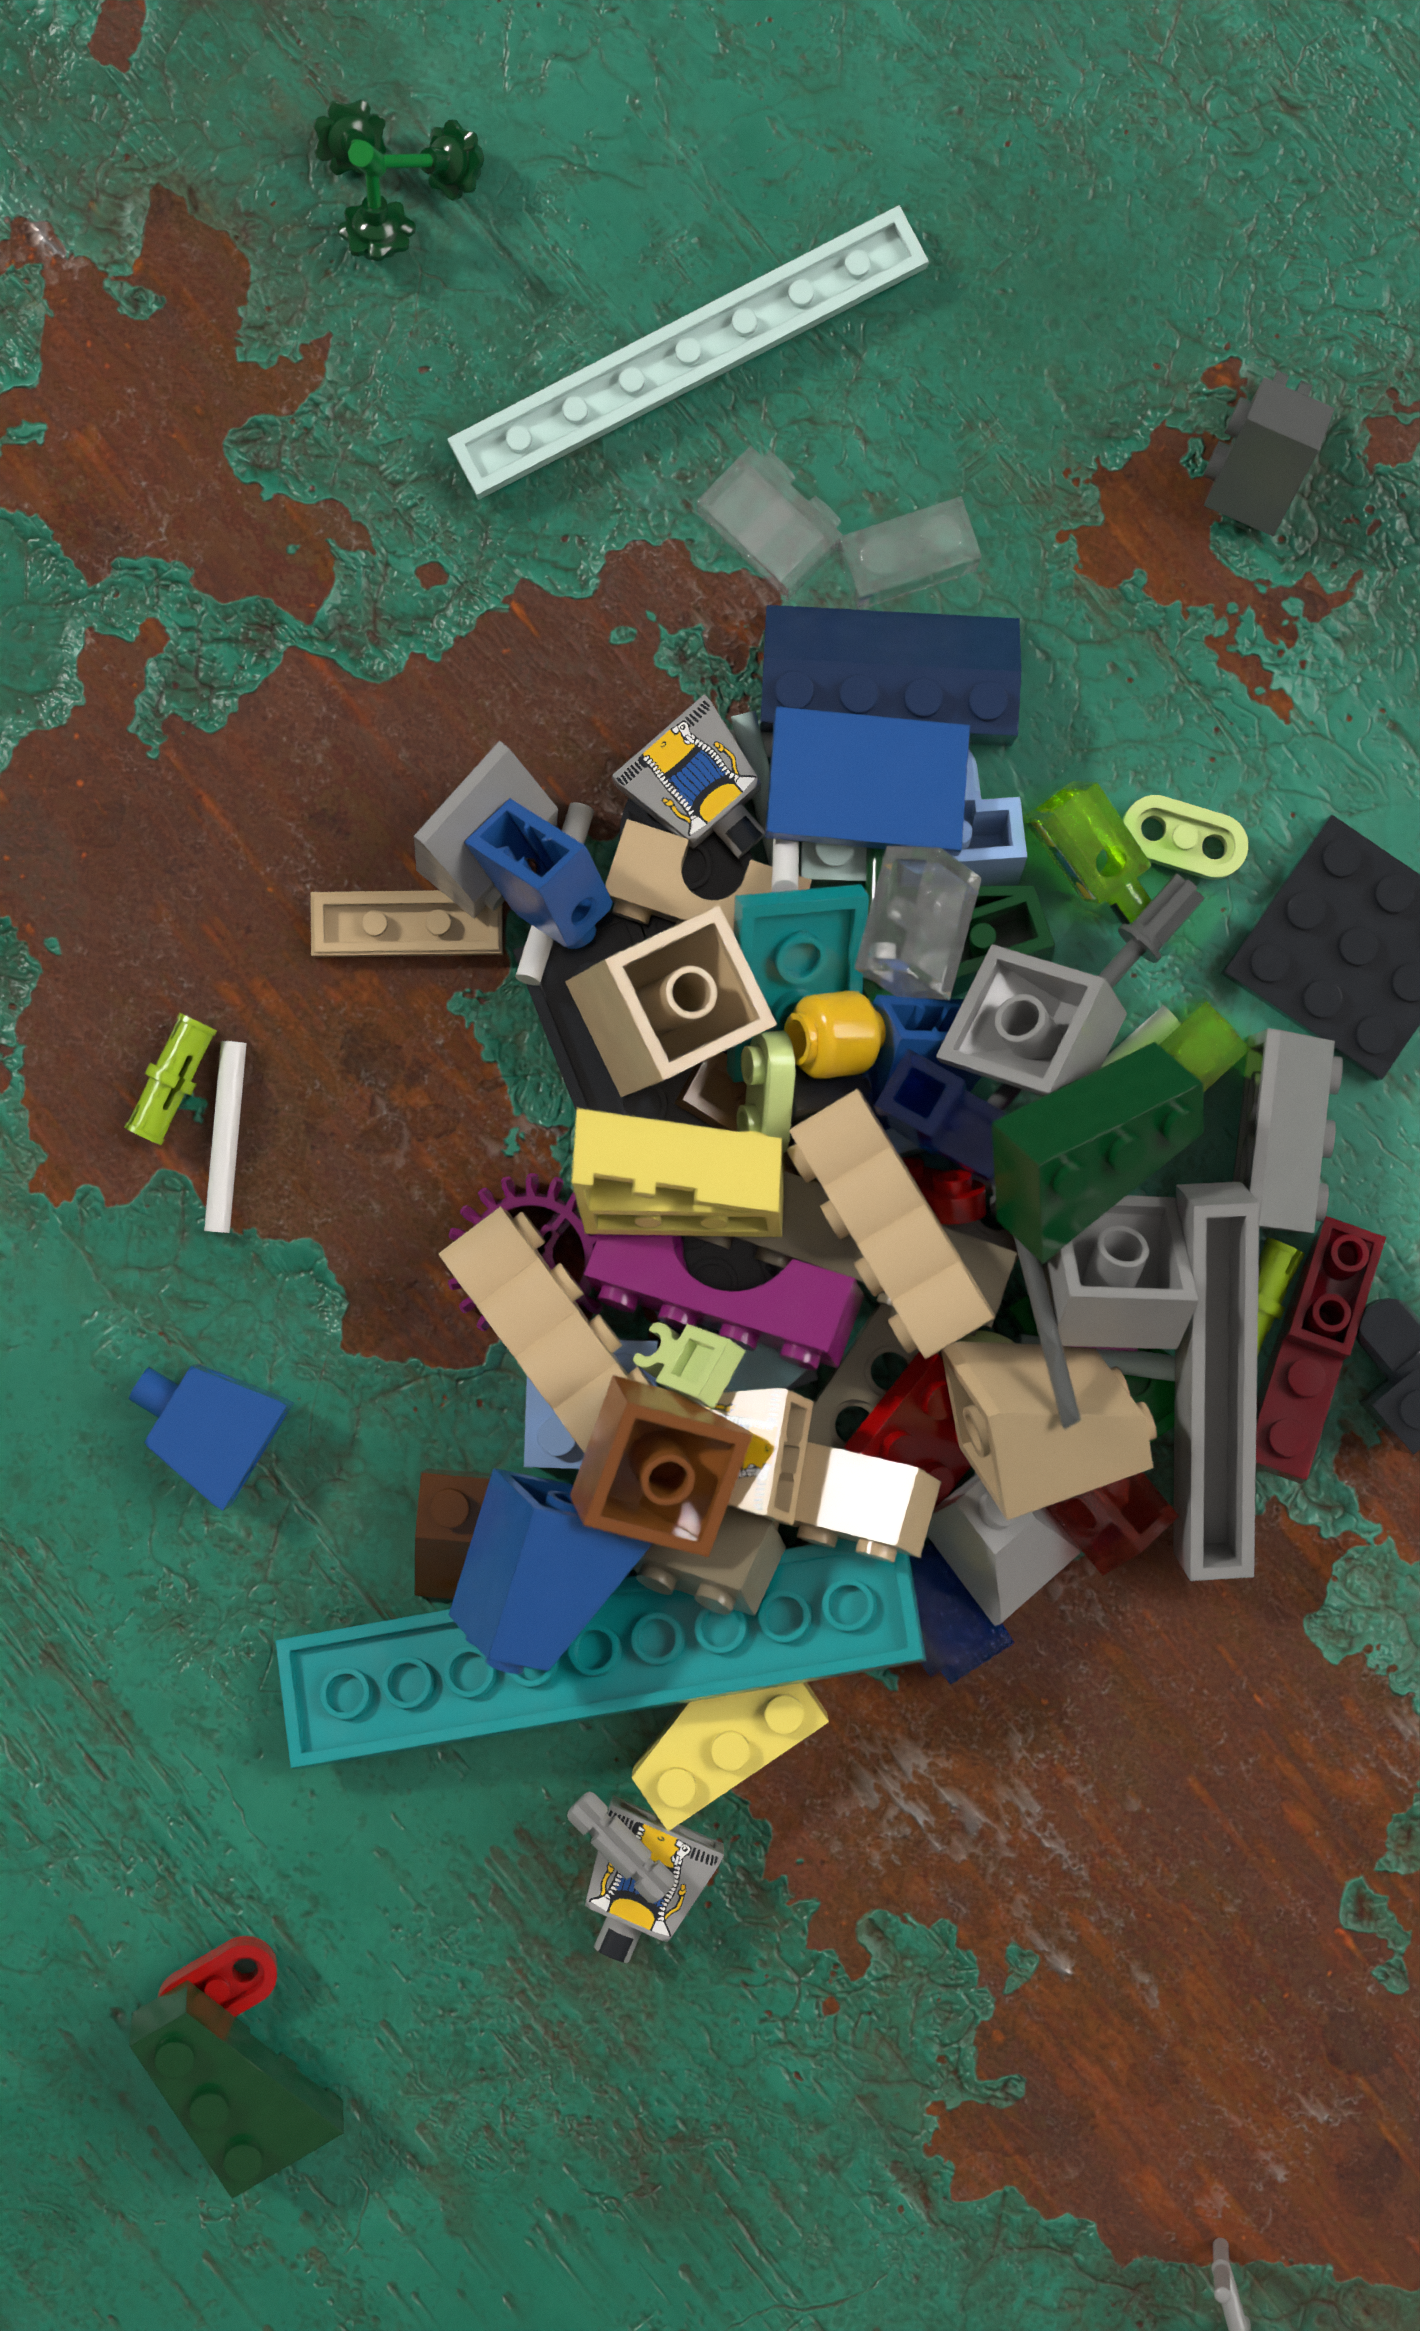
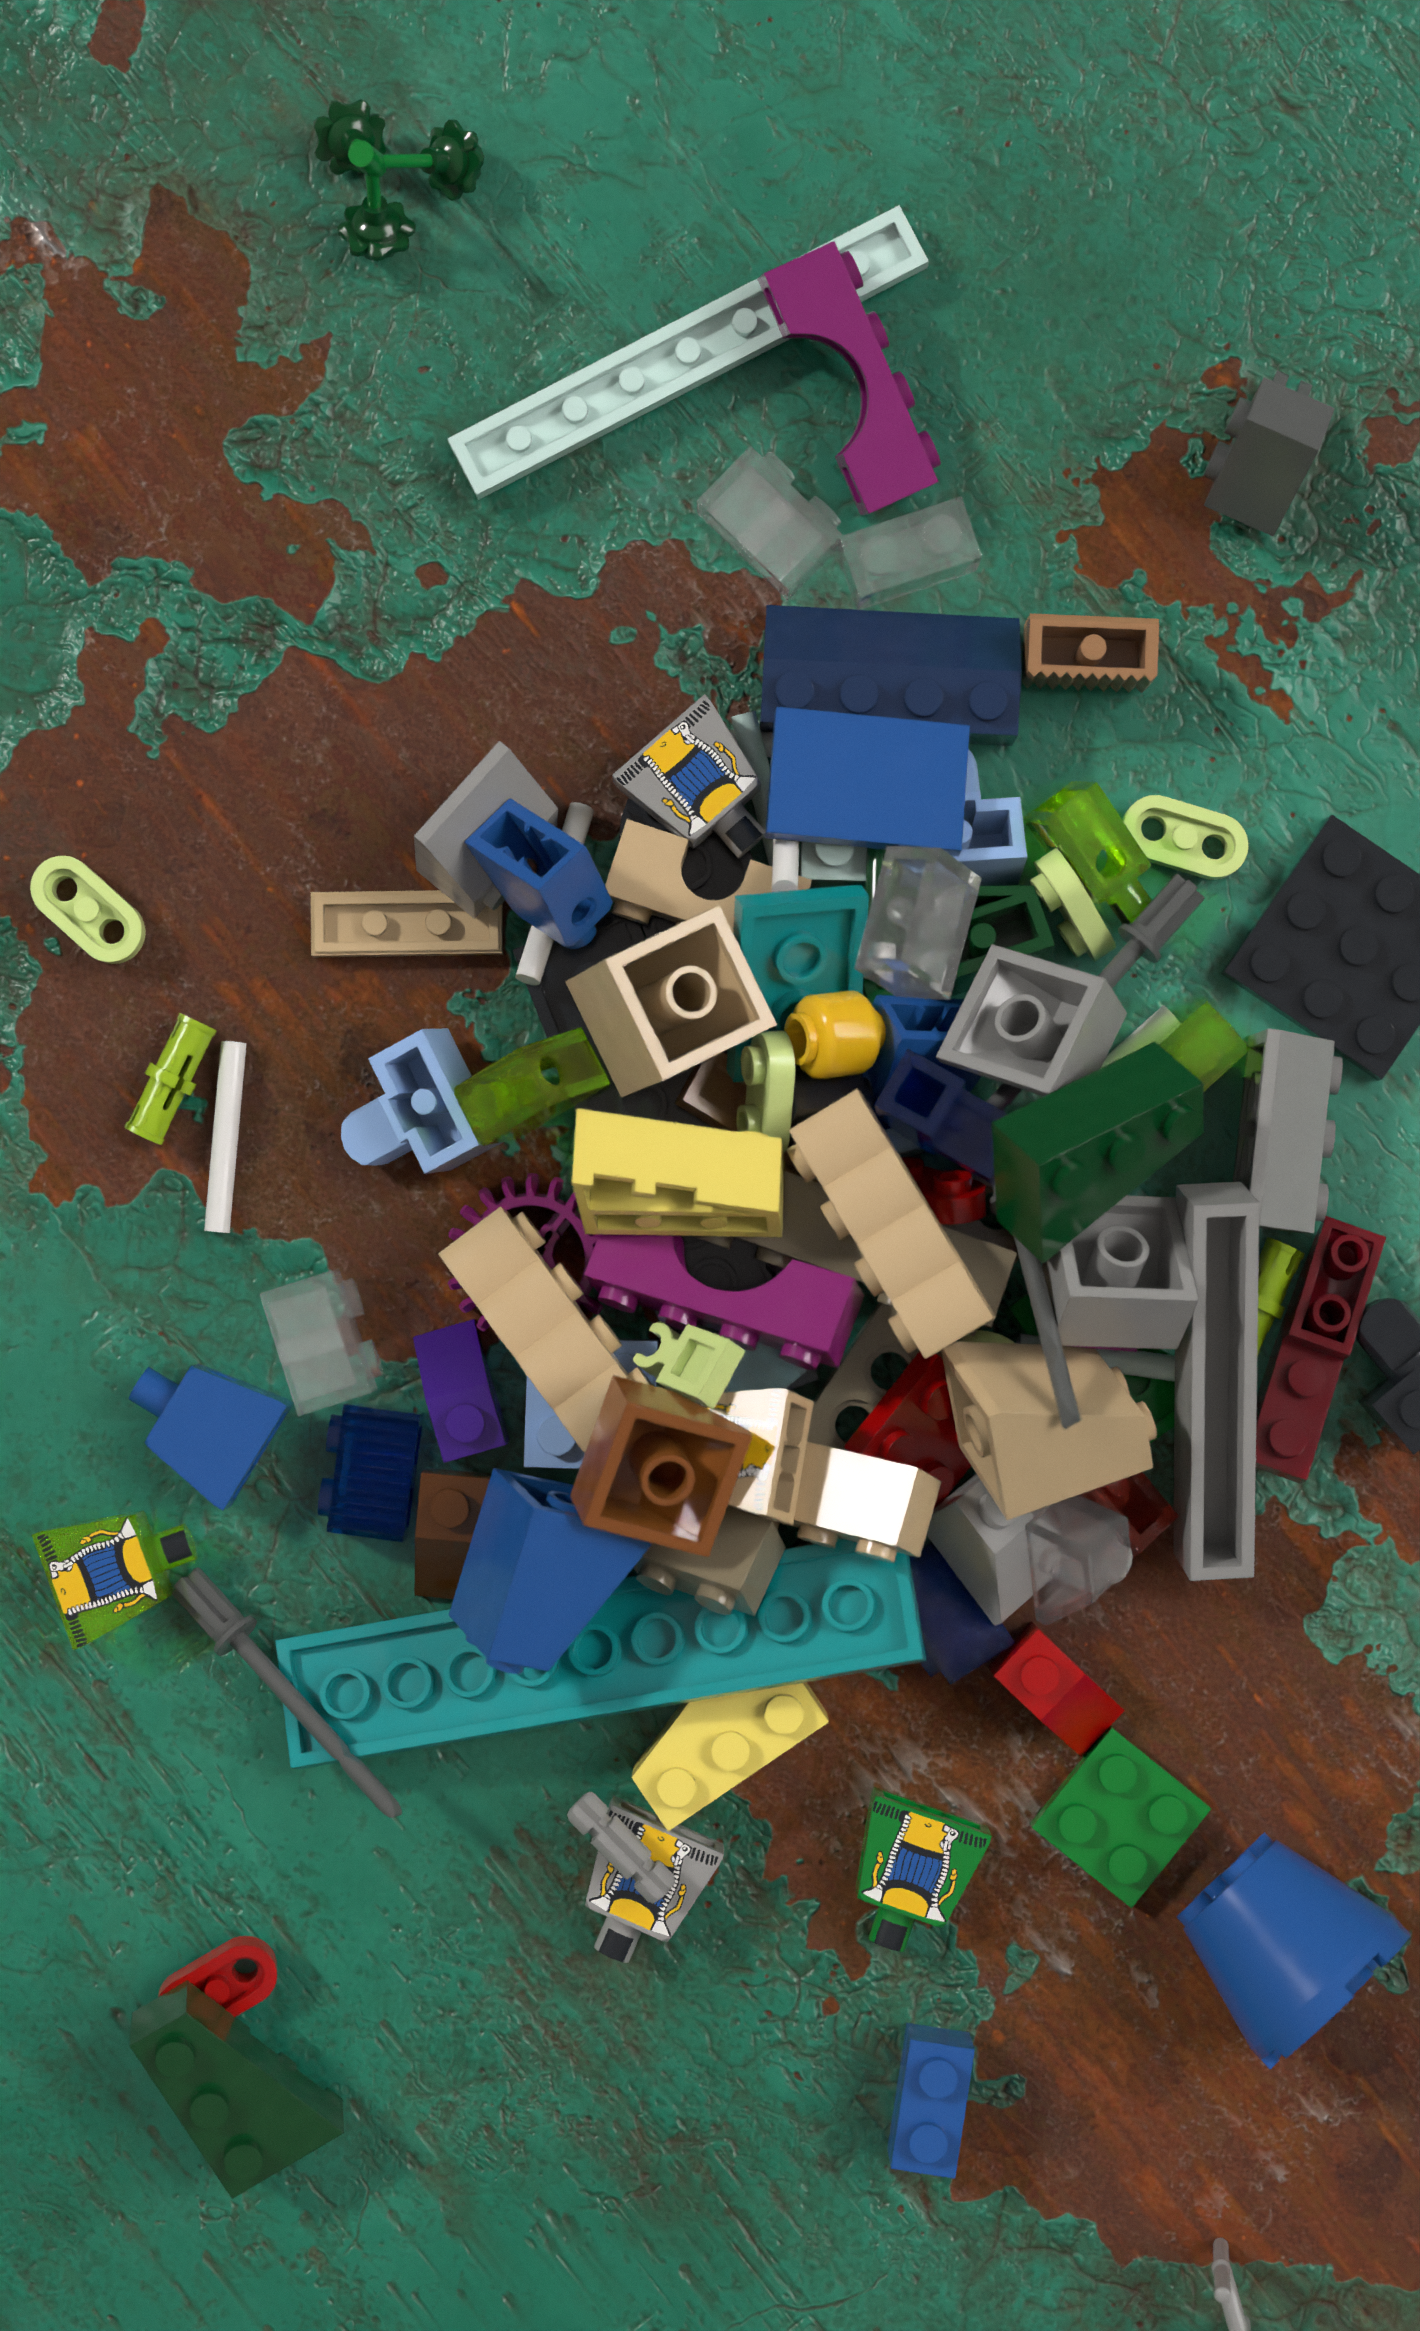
(88, 911): none -> yellowish green plate
(109, 1570): none -> torso
(232, 1631): none -> dark grey piece
(321, 1341): none -> clear brick
(372, 1471): none -> clear blue brick
(416, 1108): none -> light blue brick
(460, 1391): none -> dark purple slope
(515, 1097): none -> clear neon green torso
(819, 302): none -> magenta arch
(914, 1864): none -> torso
(930, 2100): none -> blue brick
(1055, 1689): none -> red slope
(1061, 889): none -> yellowish green plate
(1075, 1555): none -> clear slope
(1090, 651): none -> medium nougat brick
(1120, 1816): none -> green plate
(1286, 1944): none -> blue cone

